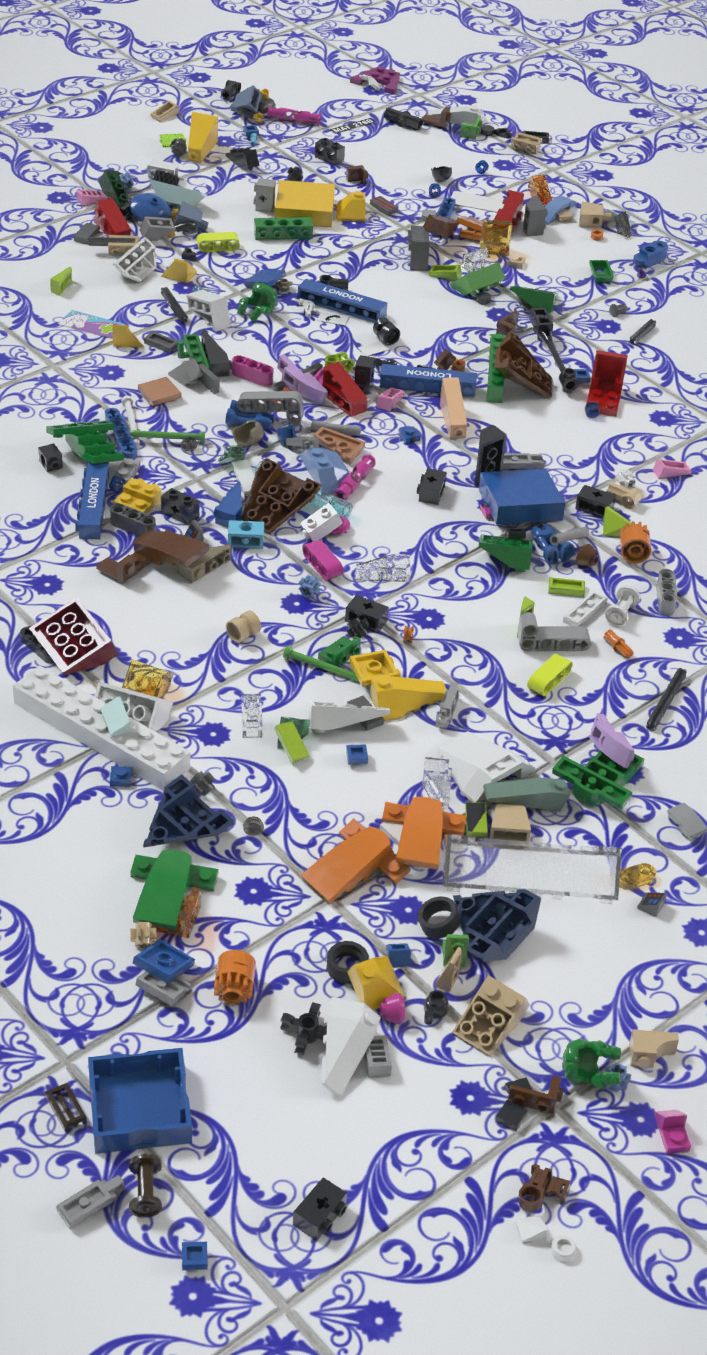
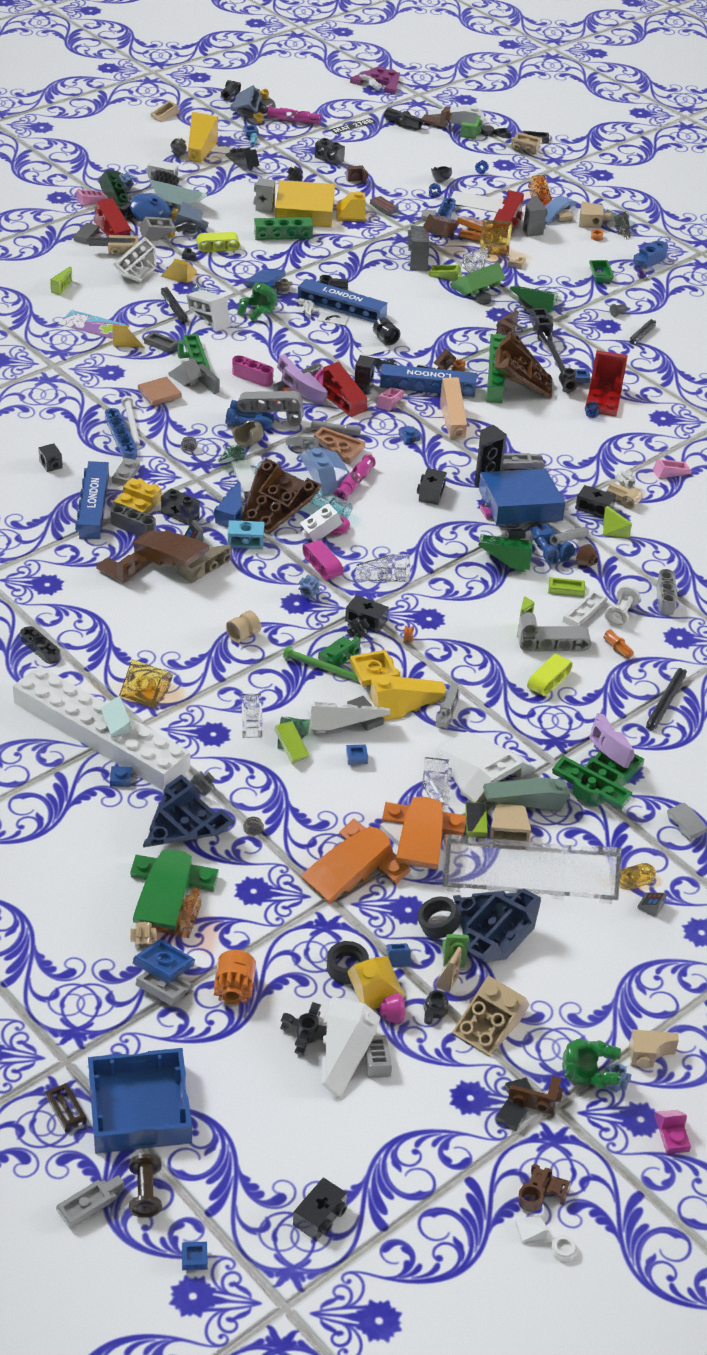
(74, 638): slope -> none
(87, 442): green slope -> none
(117, 479): clear blue bush -> none
(145, 709): white wedge -> none
(166, 139): clear neon green piece -> none
(168, 435): bright green bar -> none
(215, 355): black slope -> none
(285, 432): blue tile -> none
(342, 357): lime piece -> none
(635, 542): orange gear -> none

